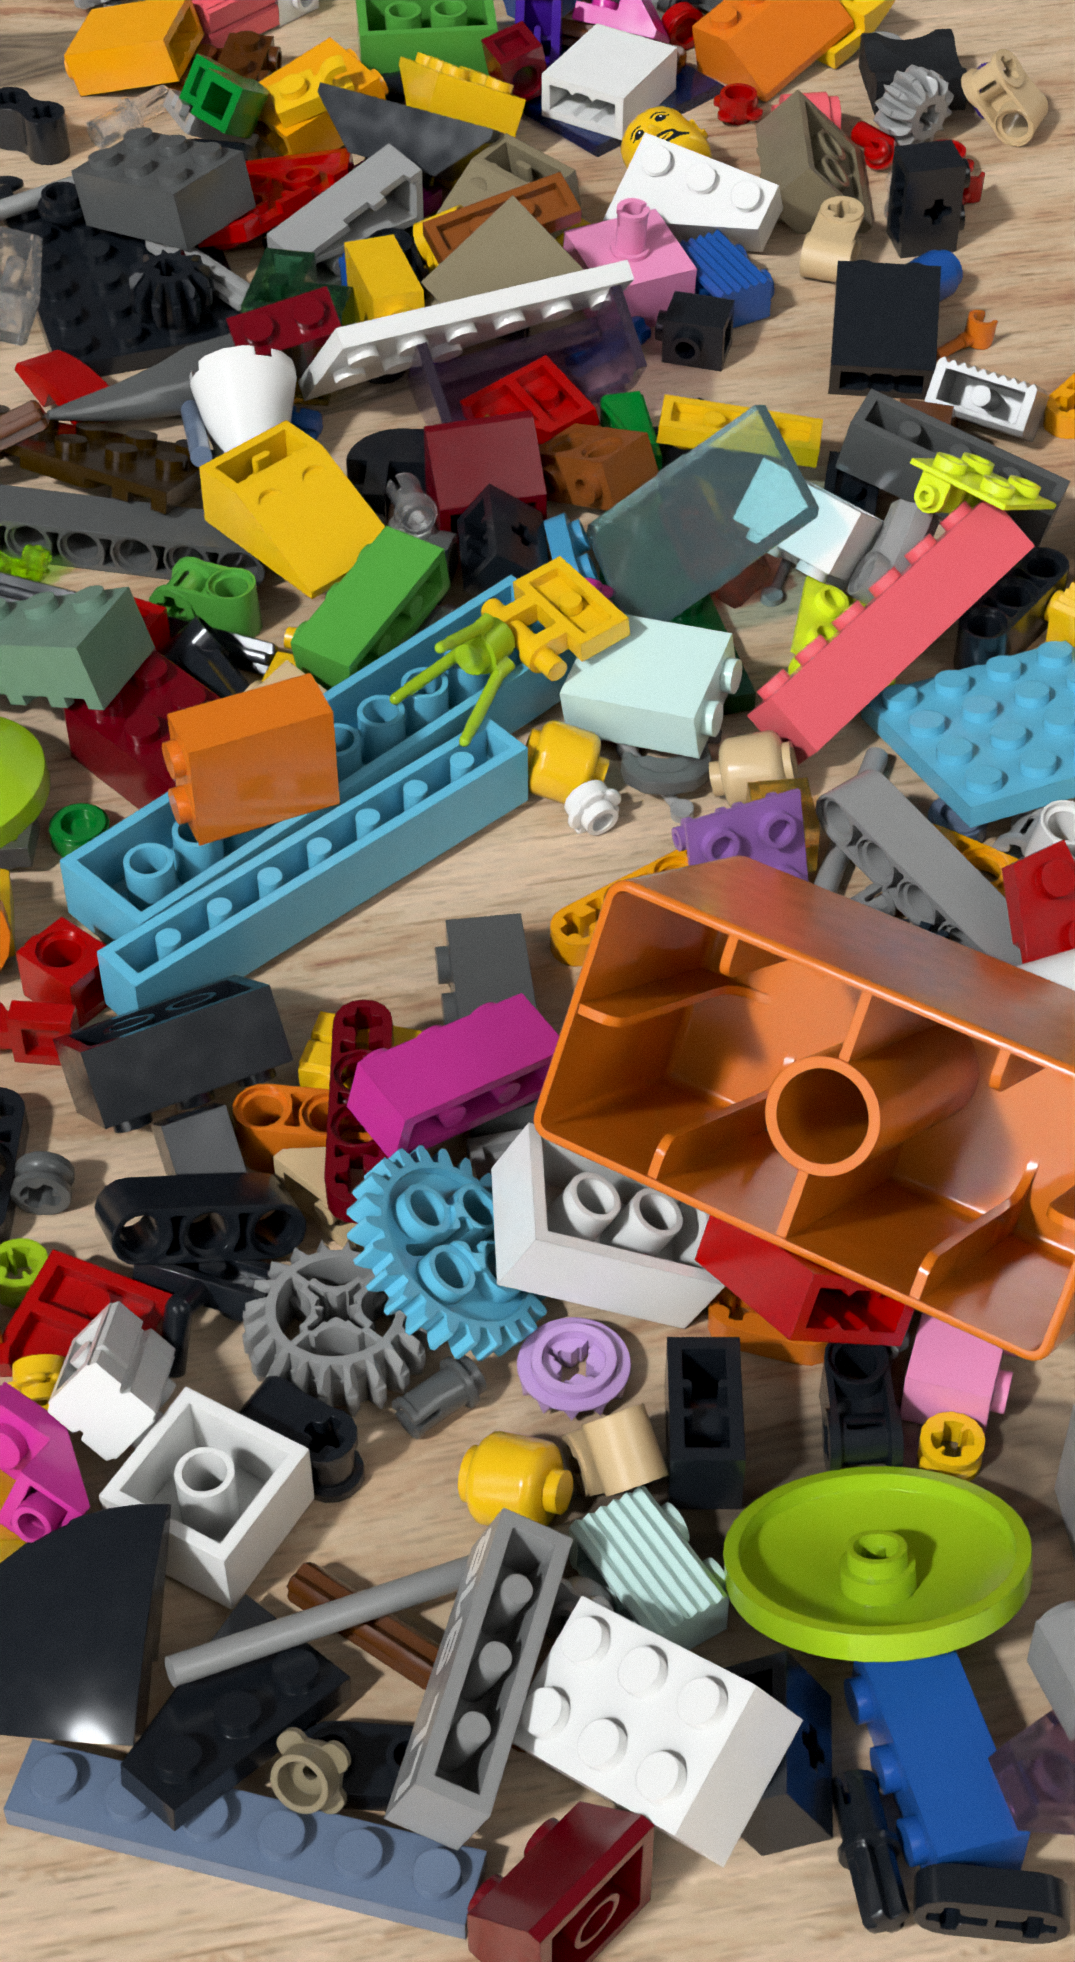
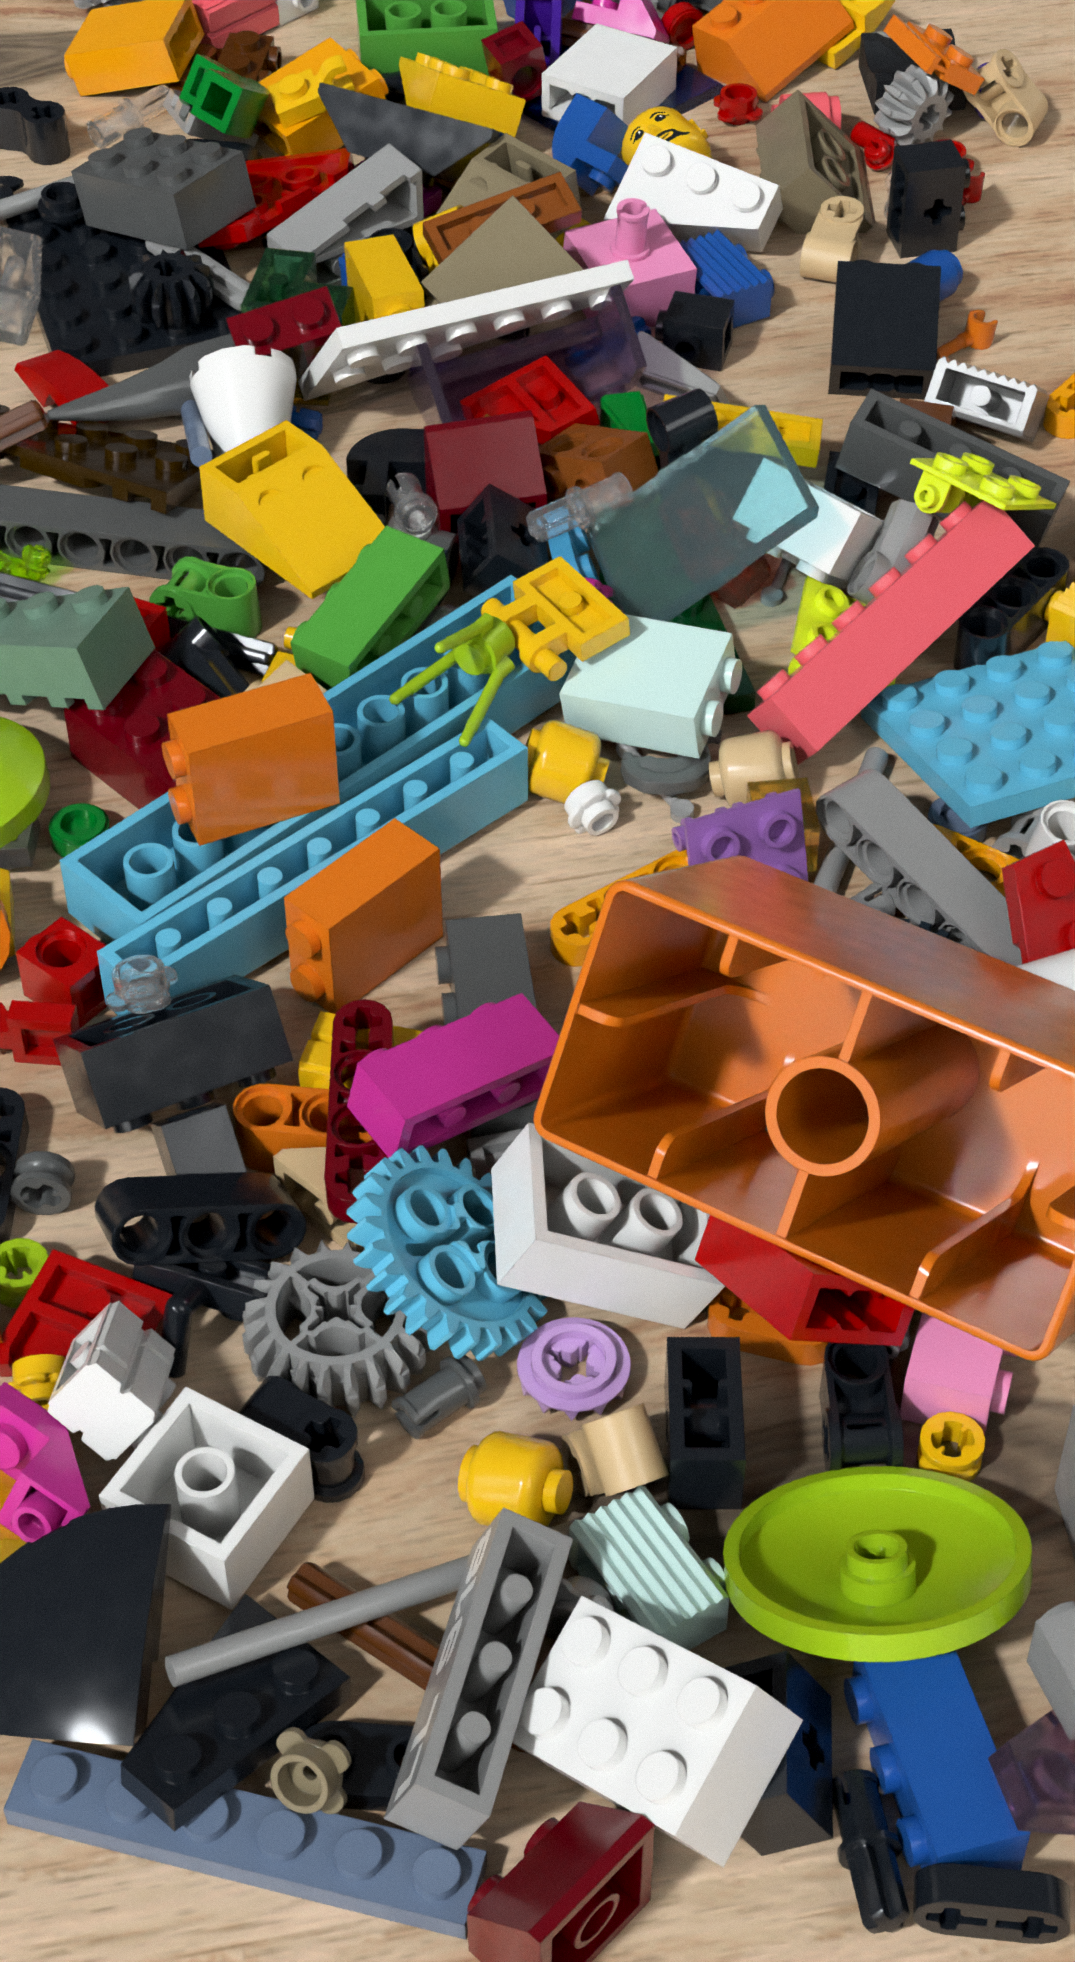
(141, 985): none -> clear plate
(364, 916): none -> orange brick
(580, 507): none -> clear axle
(590, 143): none -> blue brick
(672, 374): none -> light grey slope
(681, 424): none -> black piece
(934, 54): none -> orange plate

